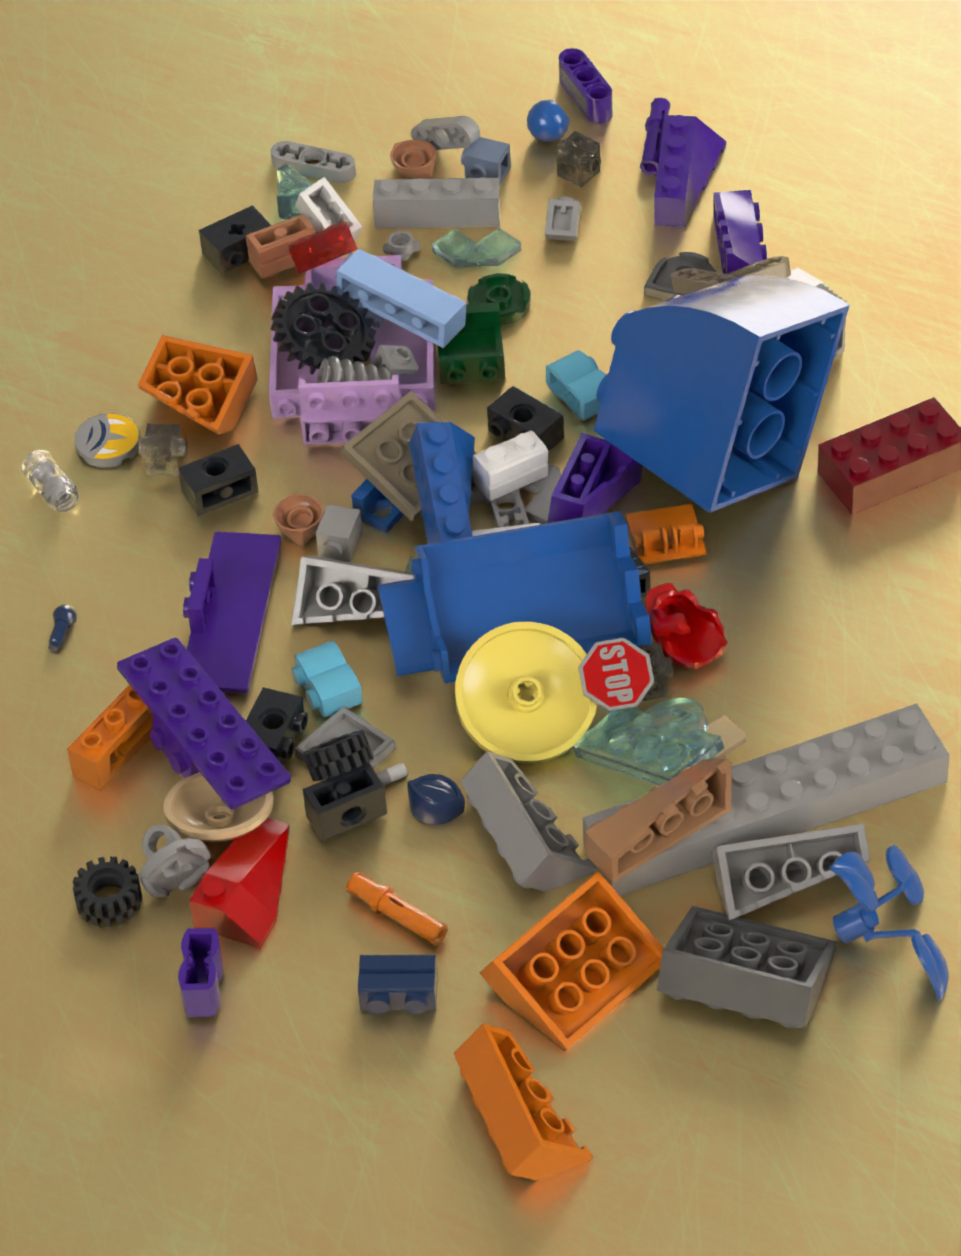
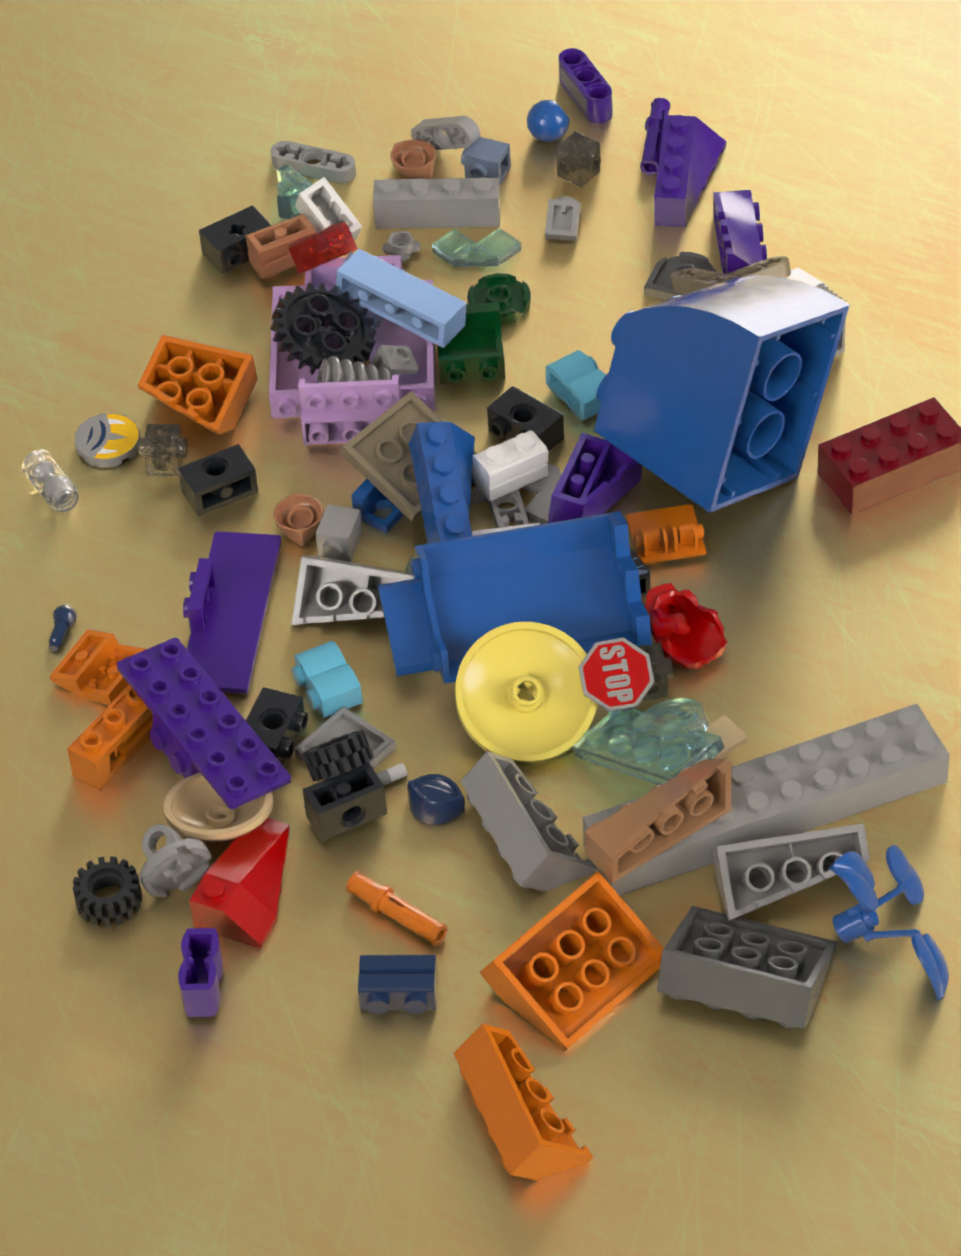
(92, 667): none -> orange slope

